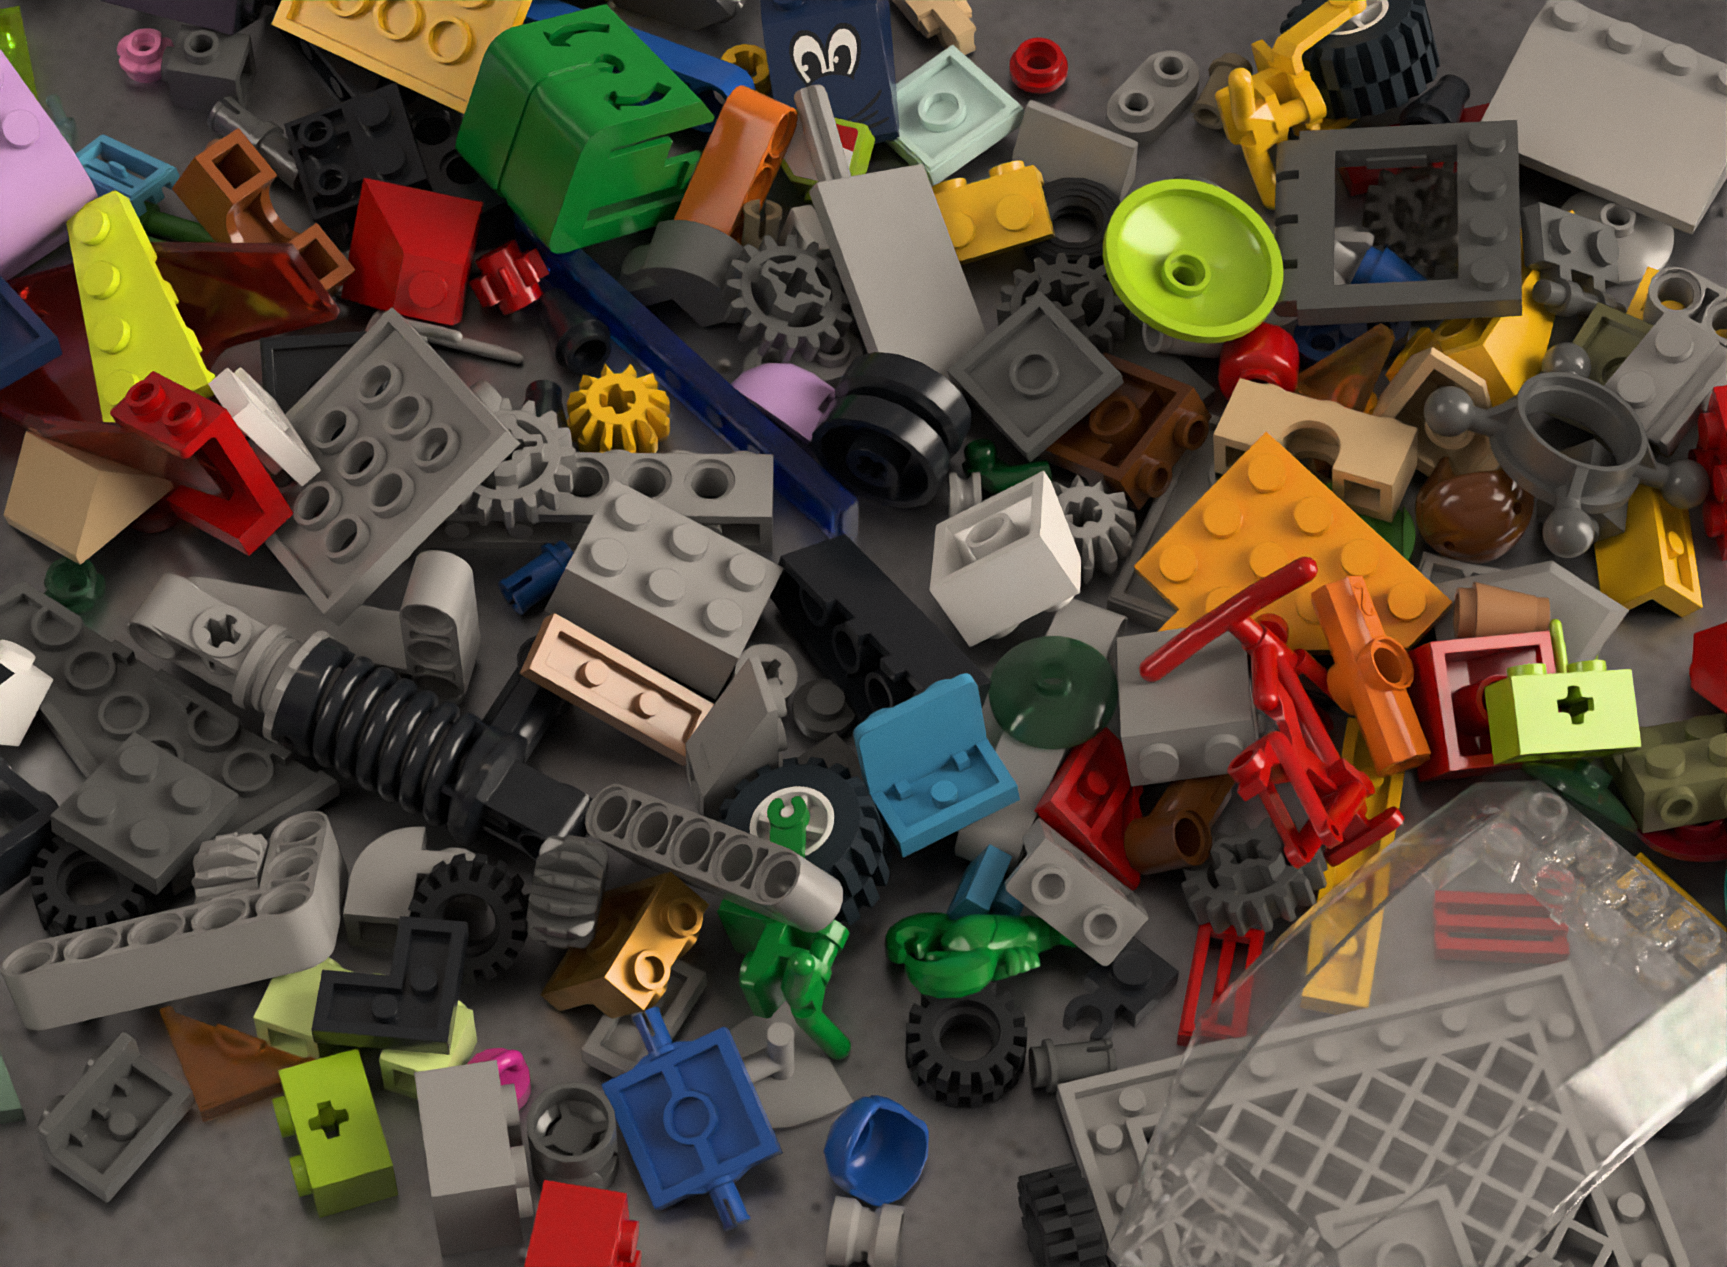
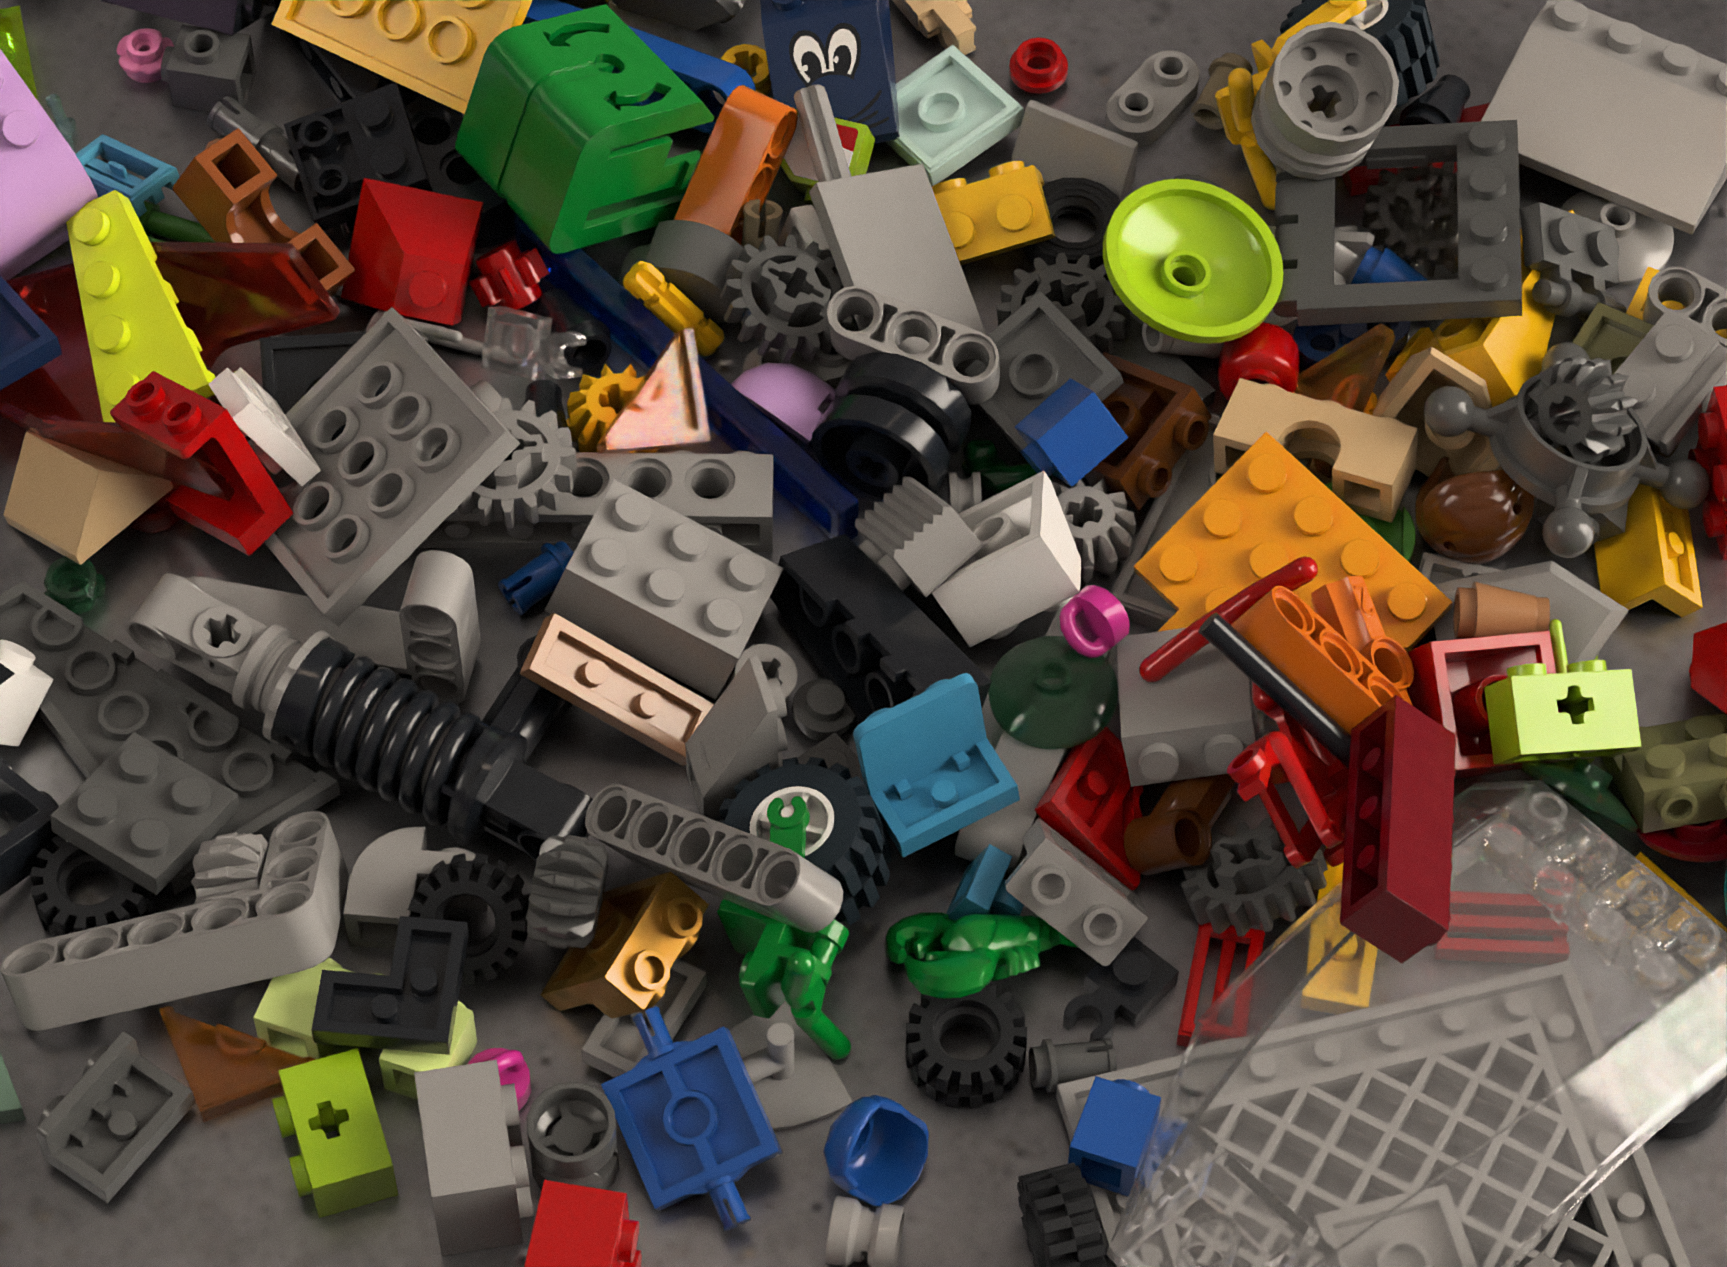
(522, 345): none -> clear plate
(666, 404): none -> clear orange tile
(672, 306): none -> yellow axle
(896, 321): none -> light grey beam
(916, 537): none -> light grey brick
(1069, 433): none -> blue brick
(1093, 621): none -> dark pink tile
(1114, 1133): none -> blue brick
(1277, 686): none -> black bar
(1315, 657): none -> orange beam
(1318, 75): none -> light grey wheel
(1399, 830): none -> dark red brick
(1583, 408): none -> dark grey gear

